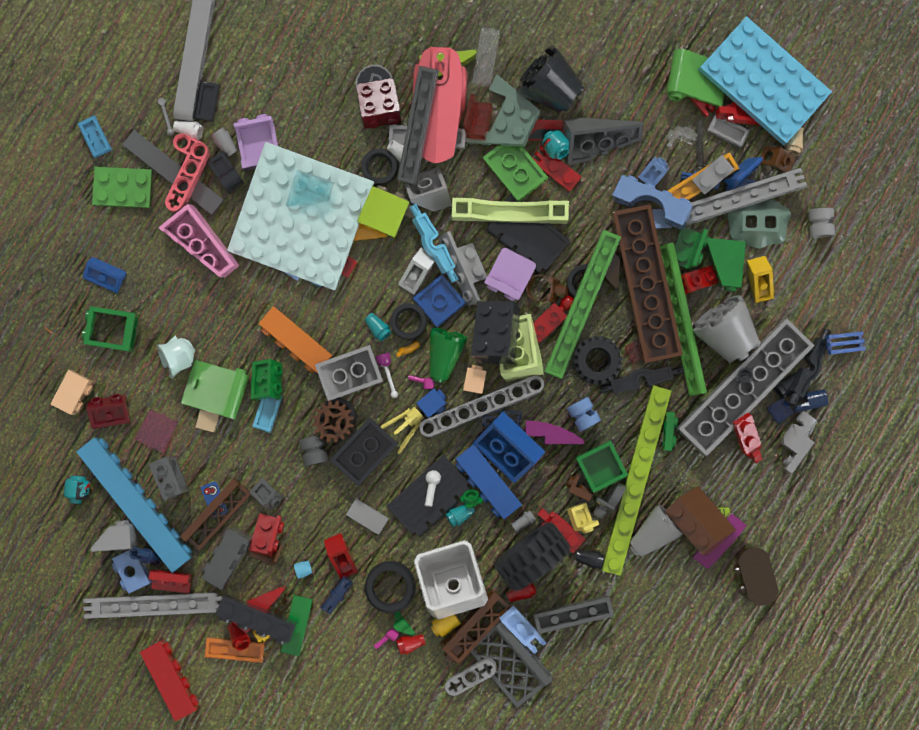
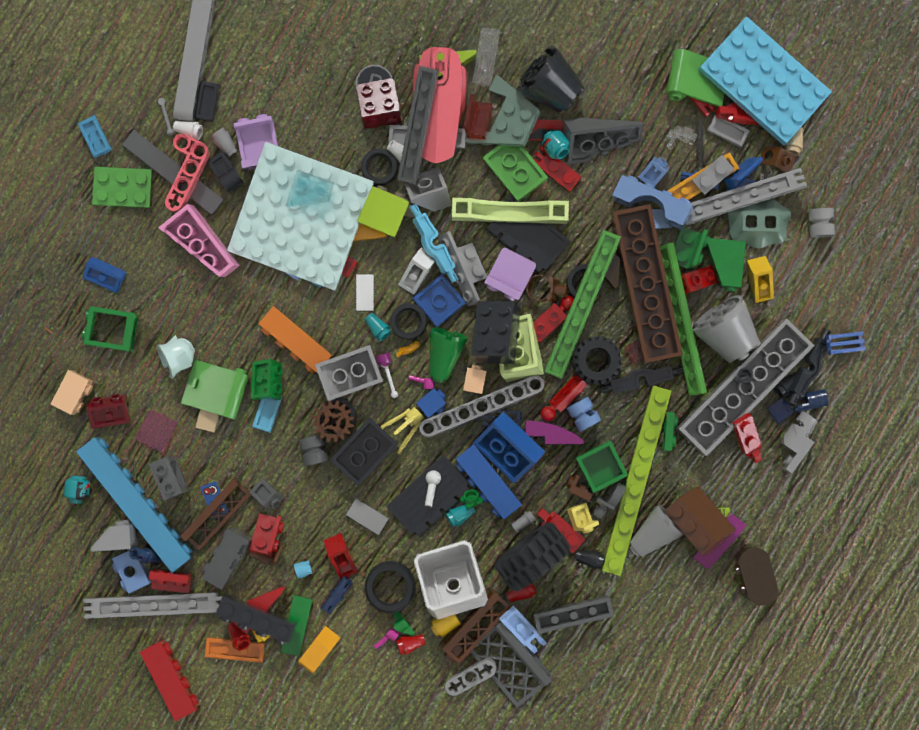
(319, 649): none -> light orange slope
(364, 292): none -> white sticker
(563, 398): none -> red plate

